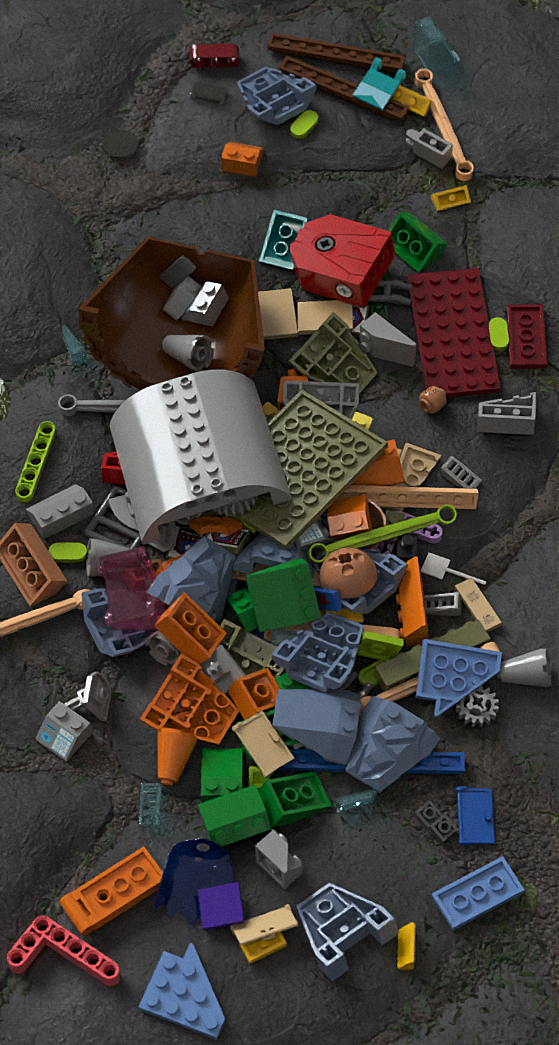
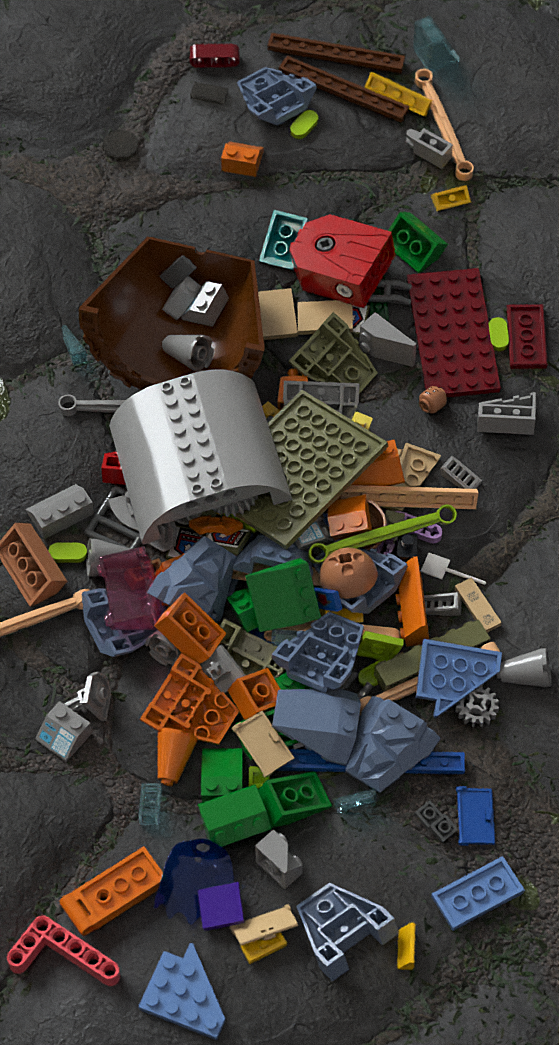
(36, 470): lime beam -> none
(378, 88): teal flag -> none

